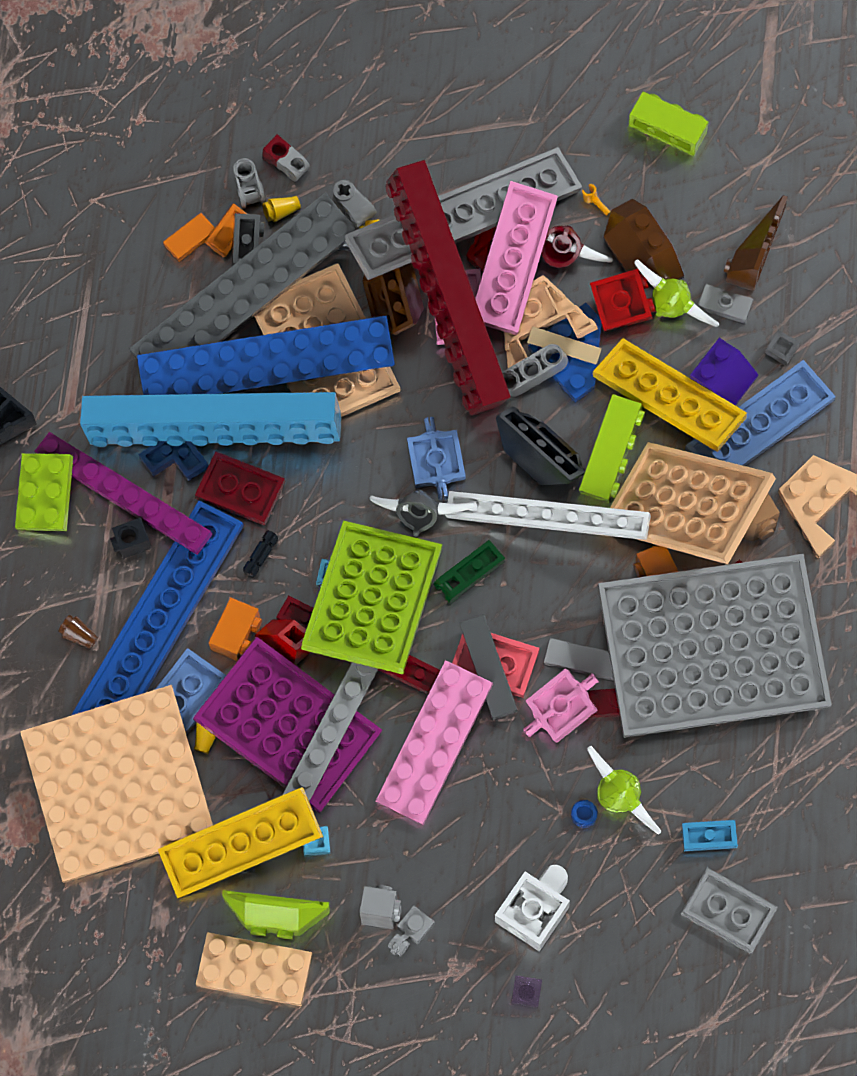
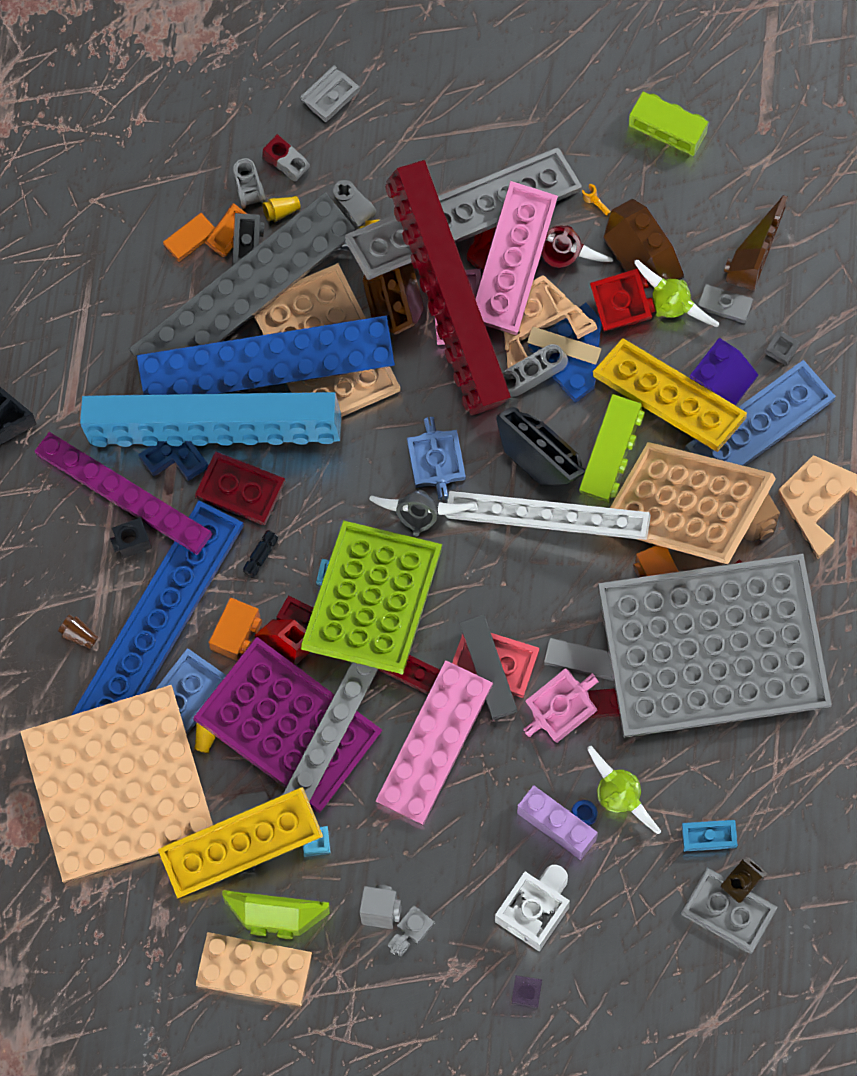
(44, 492): lime plate -> none
(330, 93): none -> light grey plate
(470, 571): dark green plate -> none
(557, 822): none -> lavender brick
(743, 879): none -> dark brown bracket

